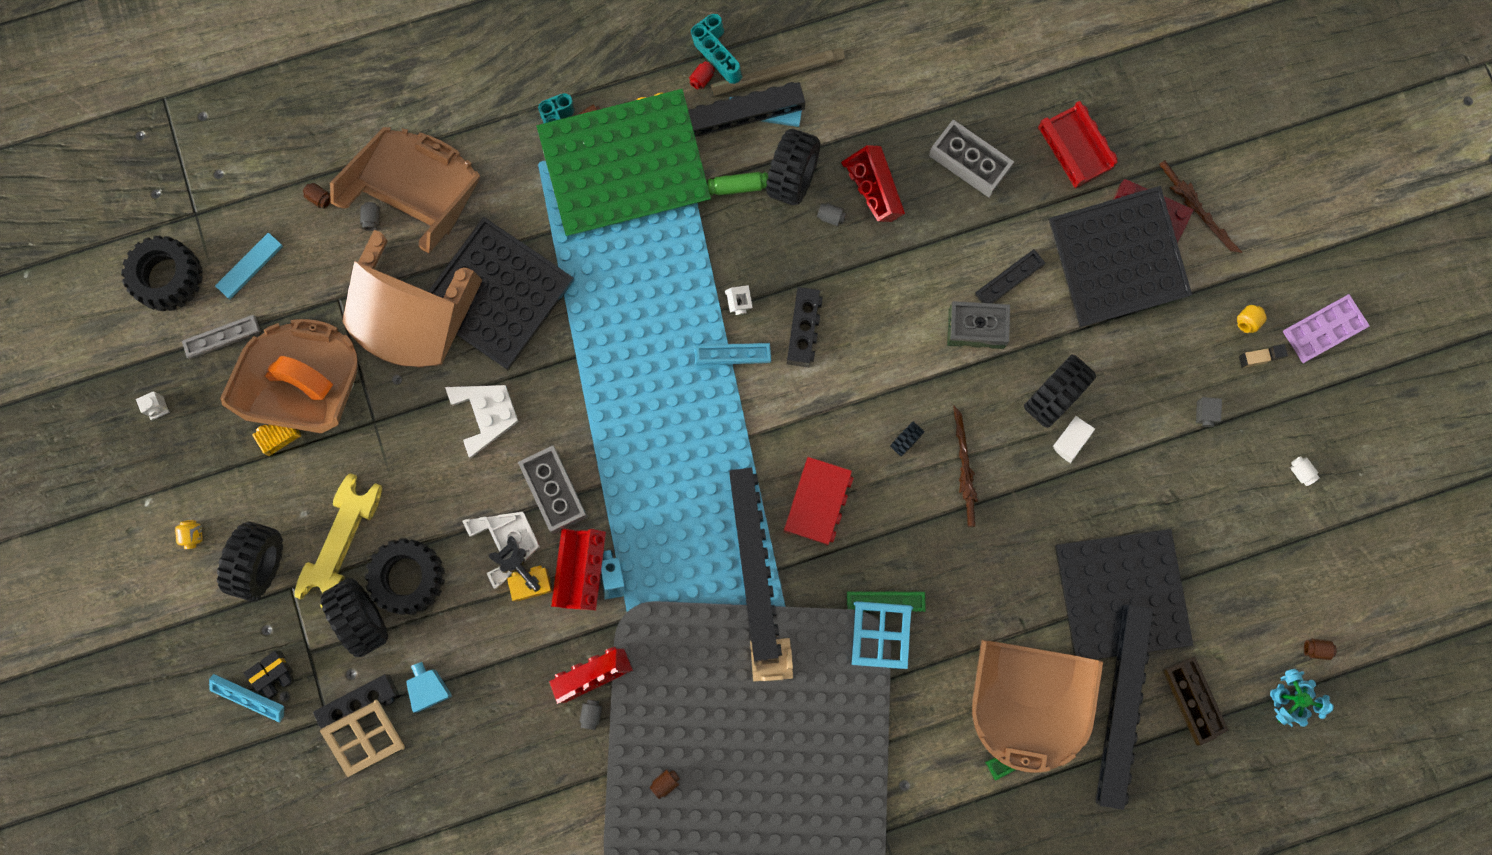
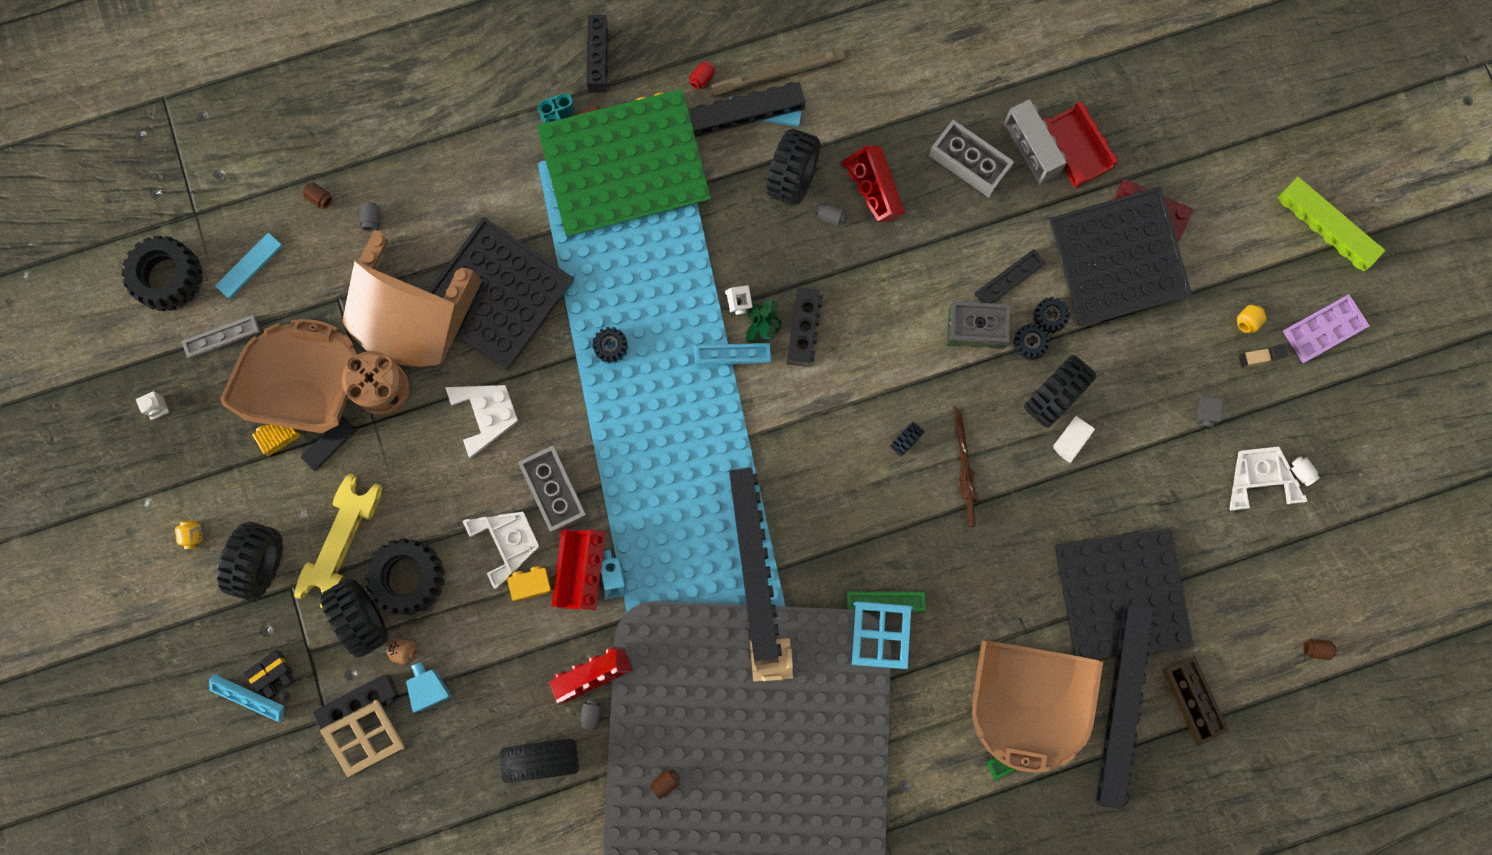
(299, 375): orange arch -> none
(328, 444): none -> black tile
(375, 383): none -> medium nougat piece
(402, 651): none -> medium nougat head
(412, 175): medium nougat windscreen -> none
(515, 562): black piece -> none
(539, 760): none -> black tyre
(597, 53): none -> black brick
(615, 336): none -> black bush
(708, 44): teal beam -> none
(737, 183): bright green axle -> none
(764, 321): none -> dark green plant
(818, 501): red panel -> none
(1025, 334): none -> black bush
(1035, 141): none -> light grey brick
(1049, 305): none -> black bush
(1192, 201): reddish brown sword -> none
(1262, 469): none -> white wing
(1303, 699): medium azure plant -> none
(1330, 224): none -> lime brick

